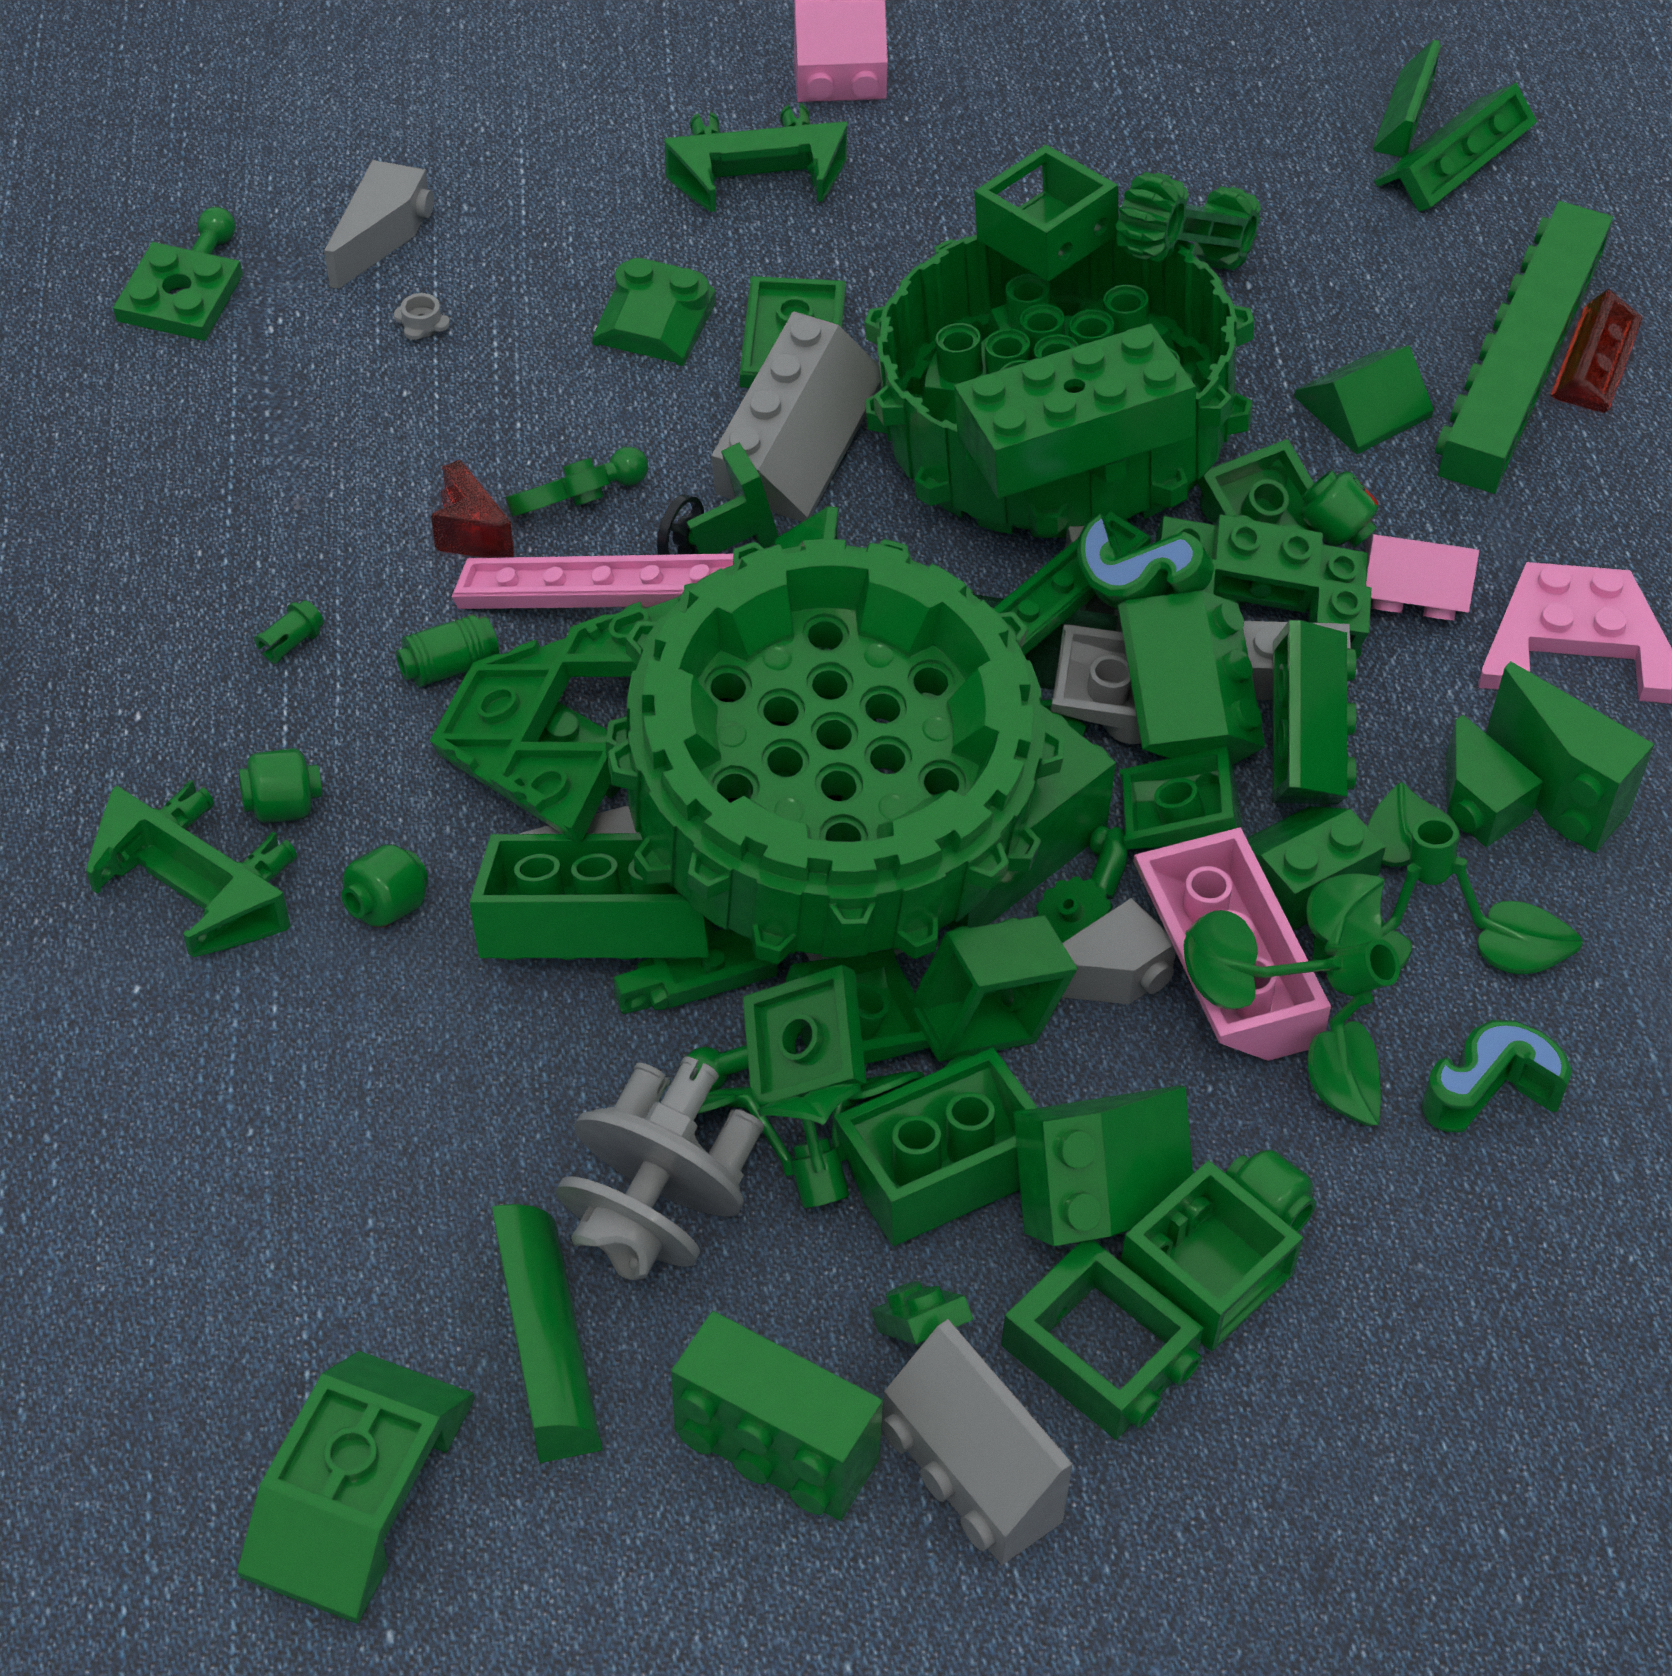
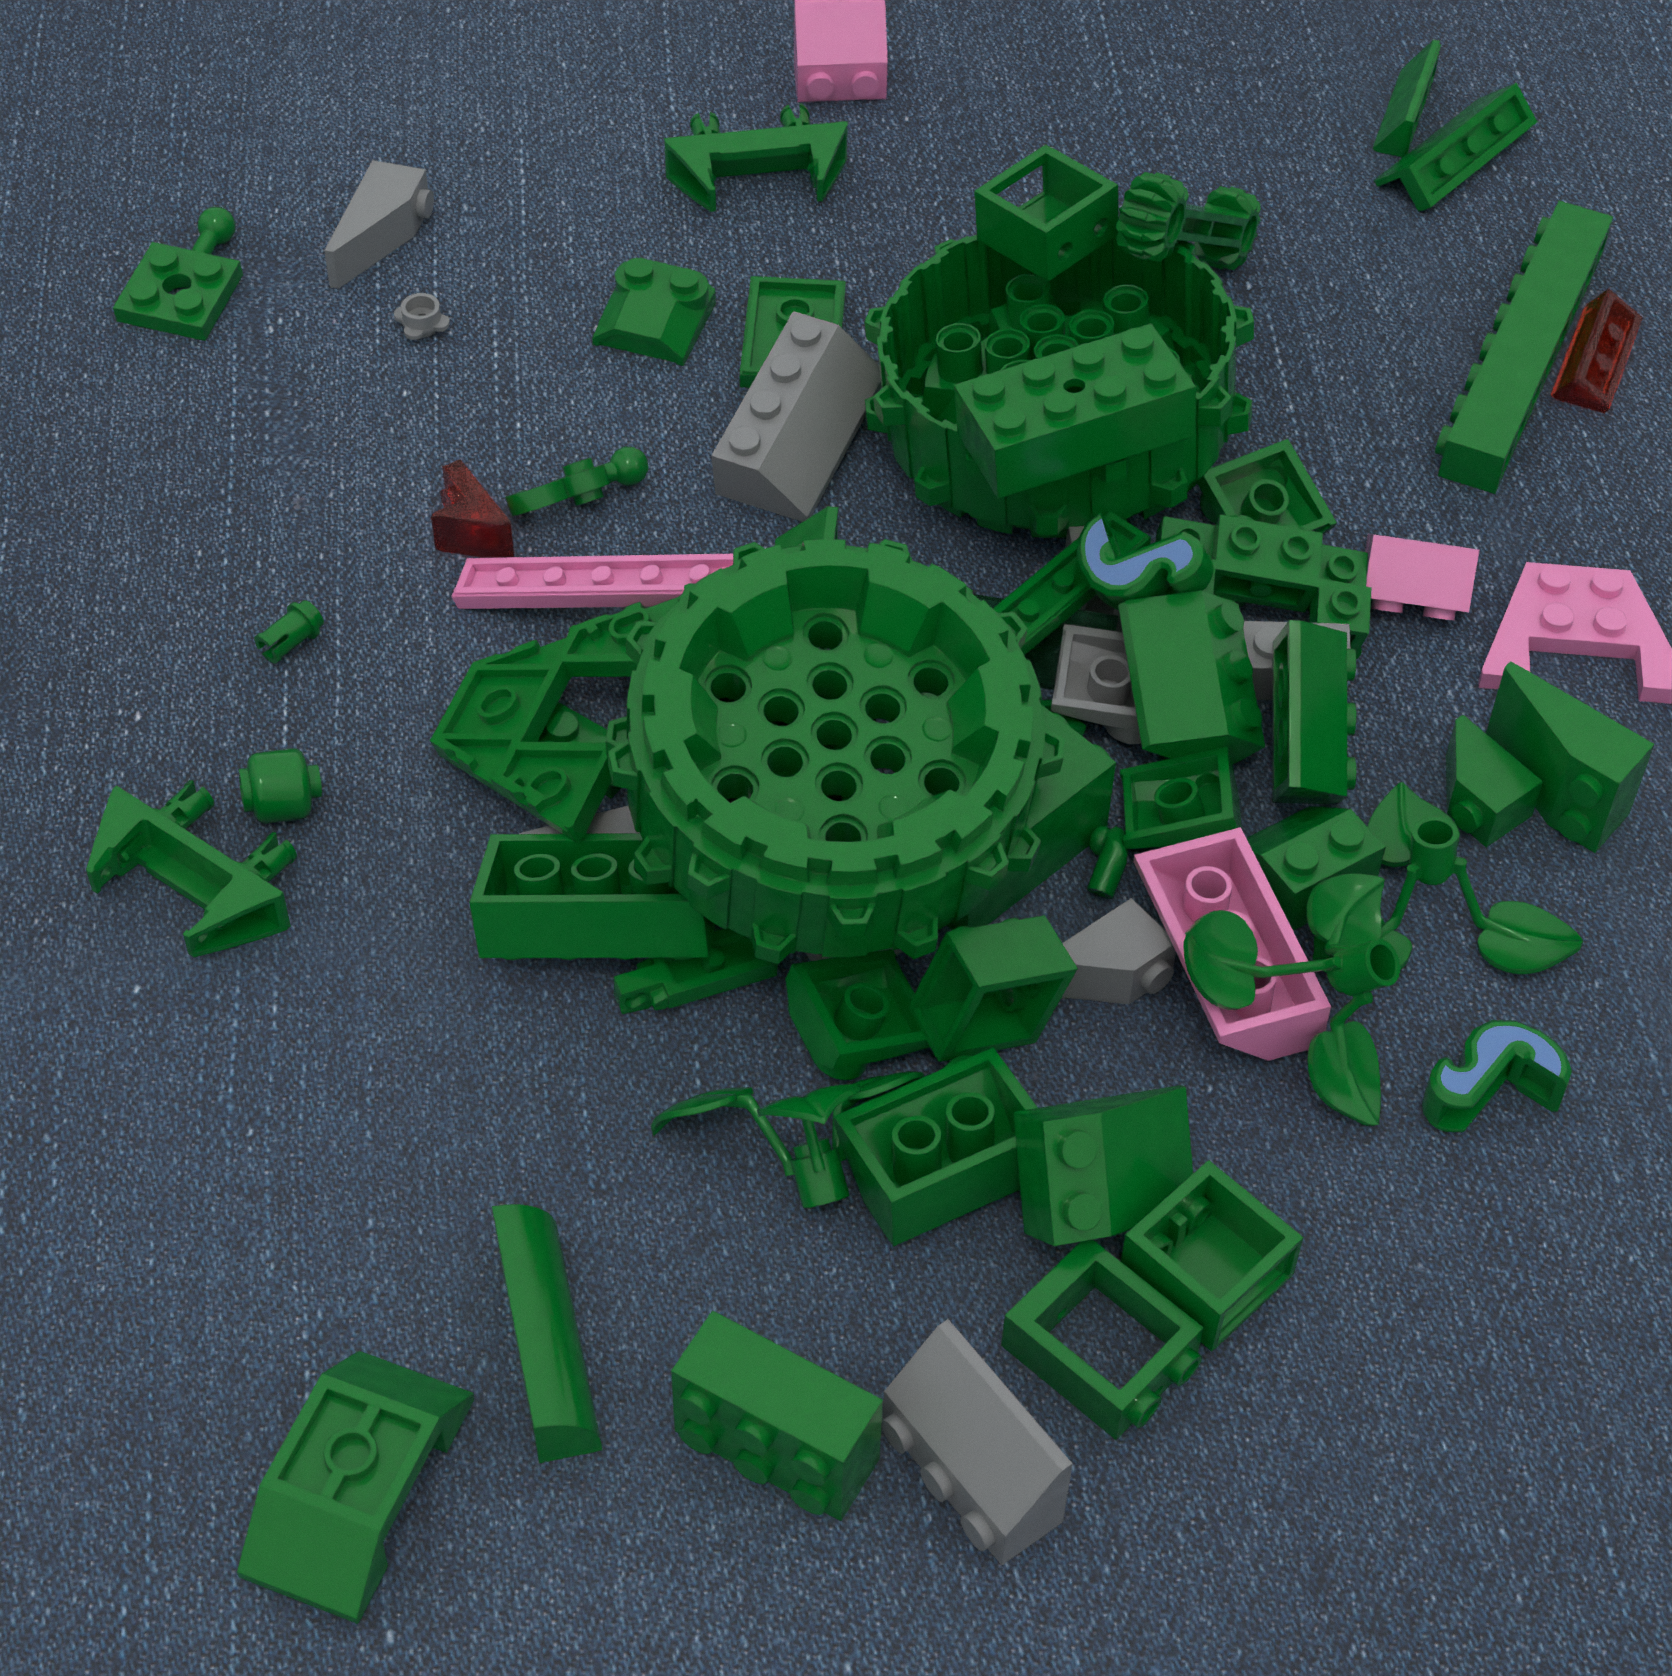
(384, 885): green head -> none
(446, 649): green head -> none
(662, 1157): light grey piece -> none
(726, 524): green piece -> none
(774, 1023): green plate -> none
(917, 1311): green plate -> none
(1073, 906): green piece -> none
(1276, 1185): green head -> none
(1340, 509): green head -> none
(1369, 398): green slope -> none

